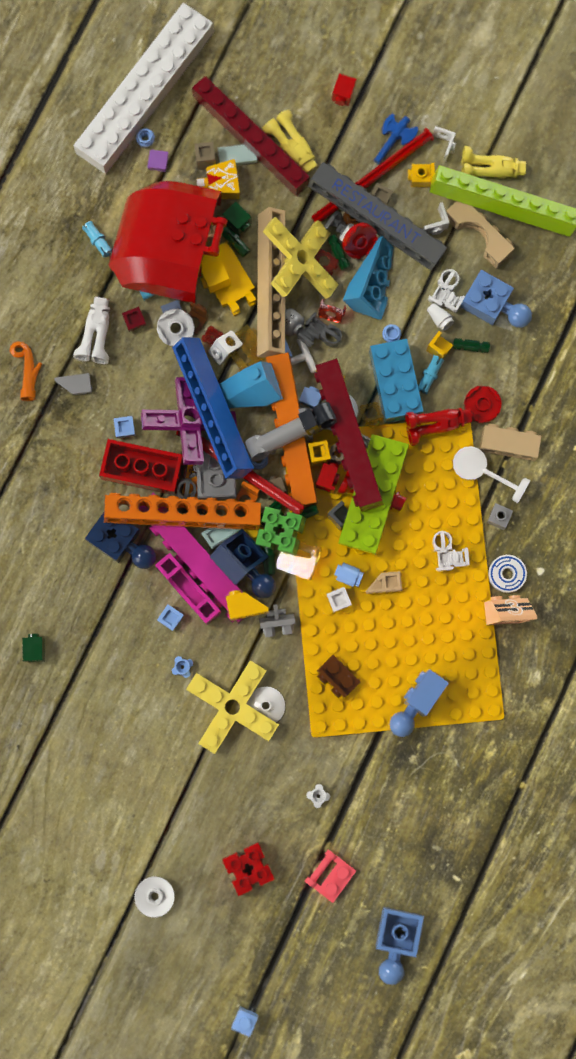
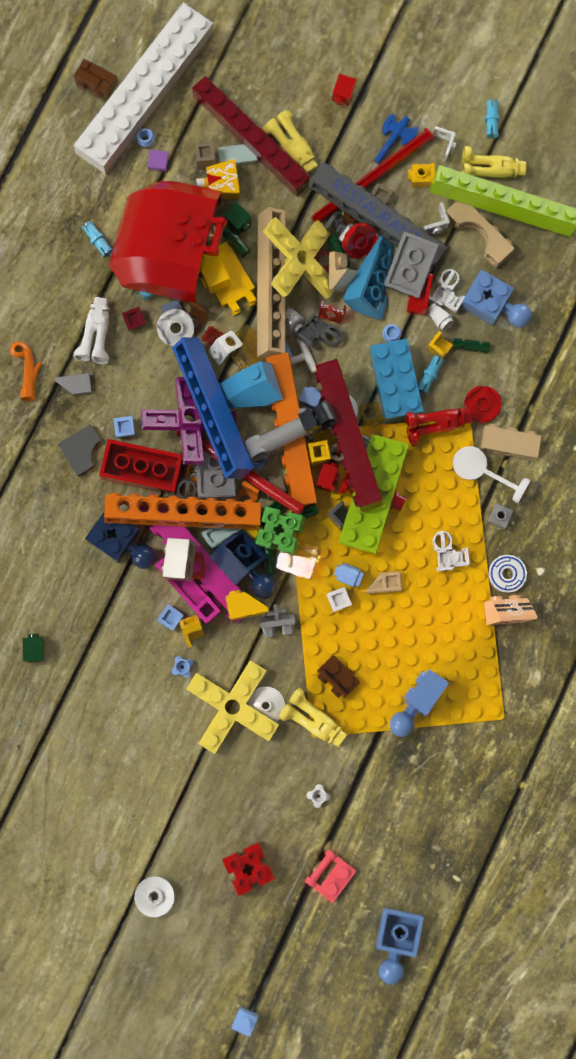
(79, 449): none -> dark grey tile
(95, 79): none -> reddish brown brick
(178, 559): none -> brick
(191, 629): none -> yellow panel
(201, 574): none -> clear red piece
(321, 727): none -> light yellow piece
(339, 275): none -> tan slope
(411, 264): none -> light grey tile
(419, 305): none -> red panel
(492, 119): none -> medium azure pin

